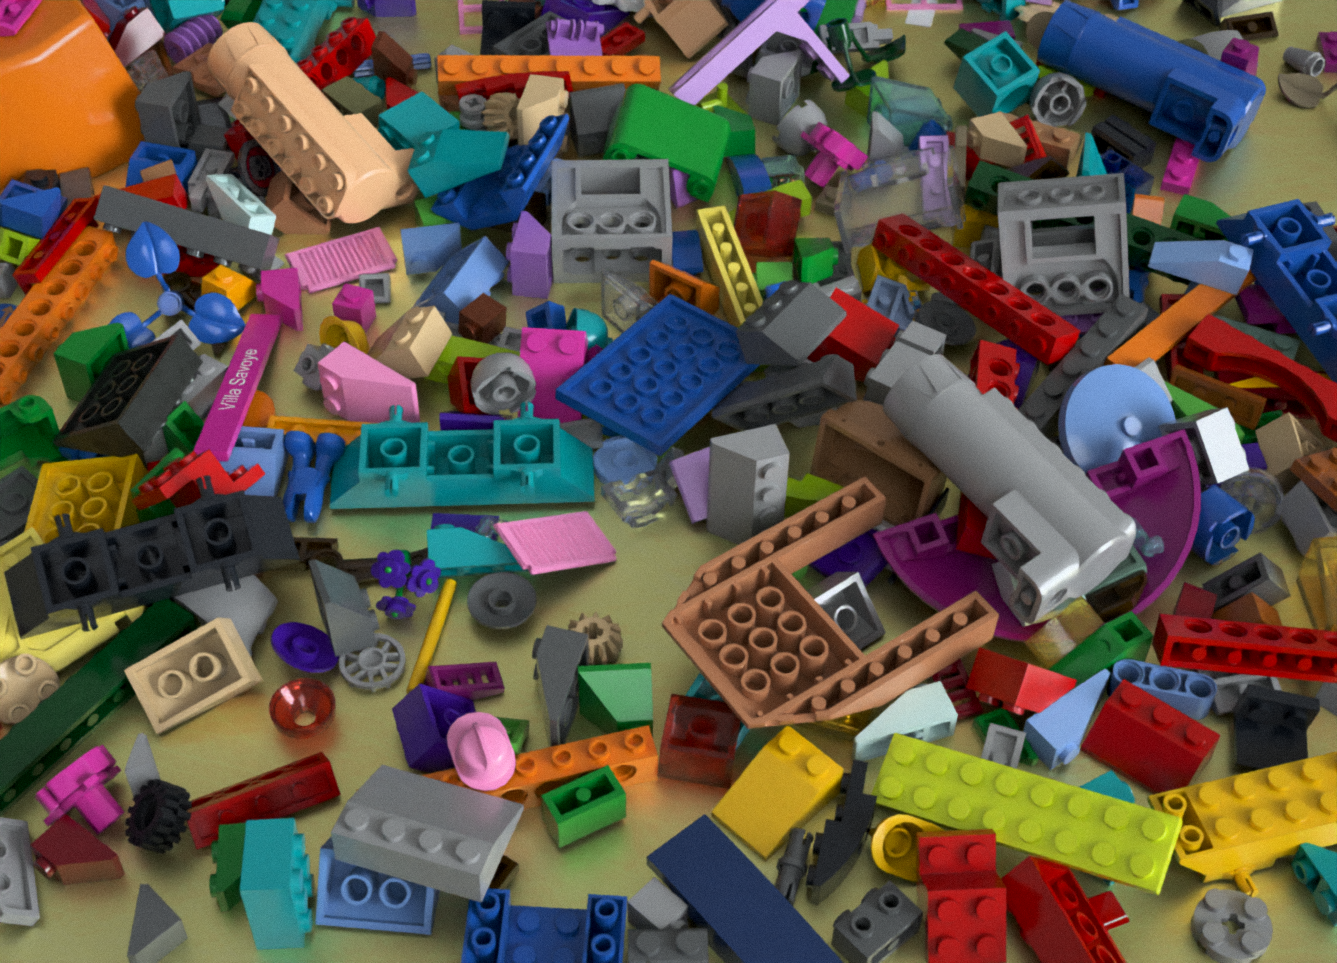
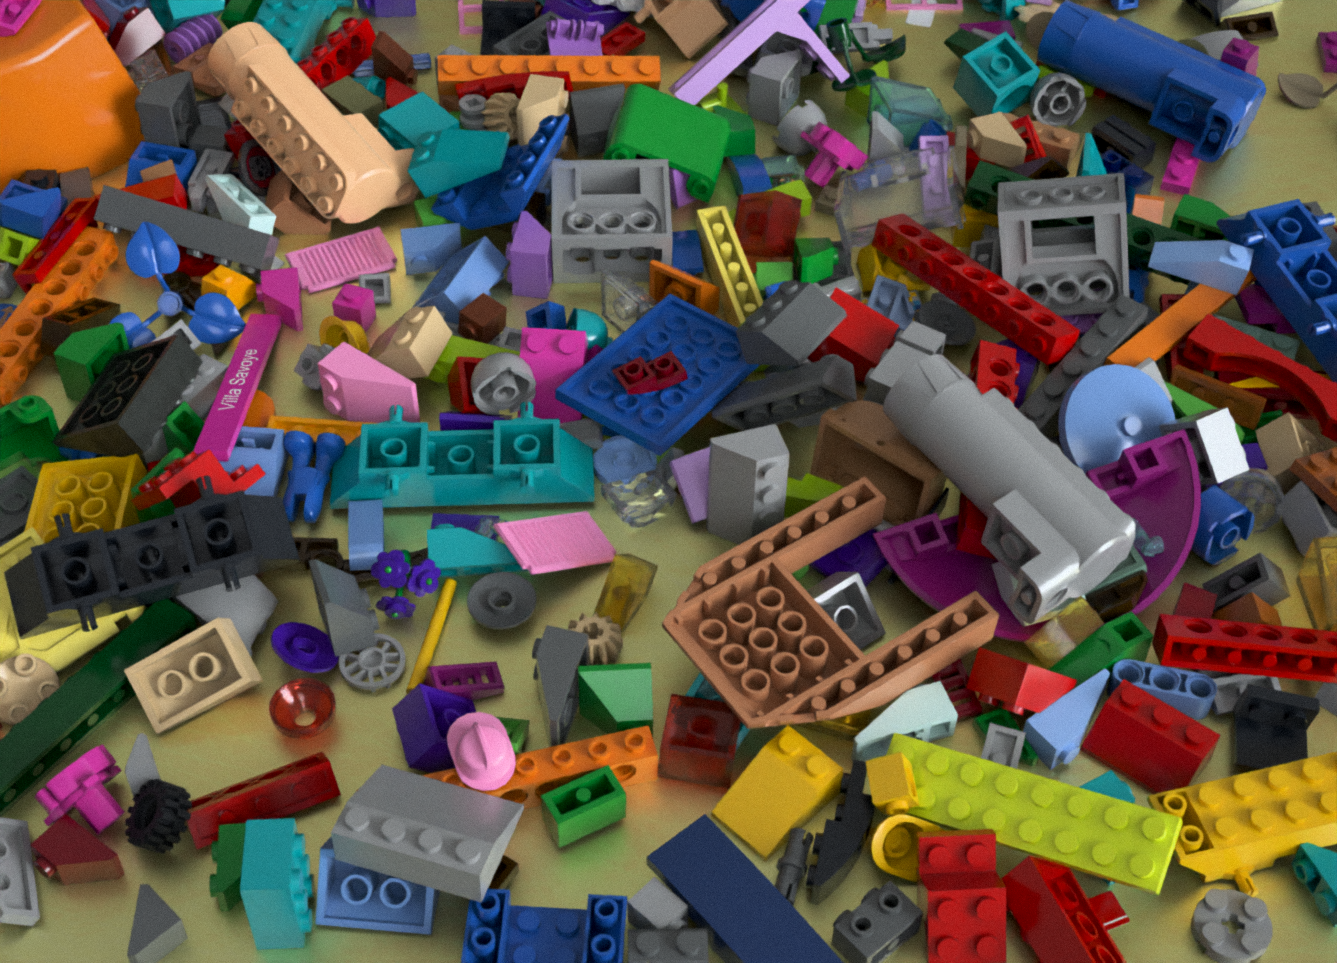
(80, 317): none -> dark brown slope
(365, 533): none -> medium blue beam
(625, 588): none -> clear yellow slope
(657, 374): none -> dark red slope
(892, 784): none -> yellow brick
(1304, 60): light grey cone -> none

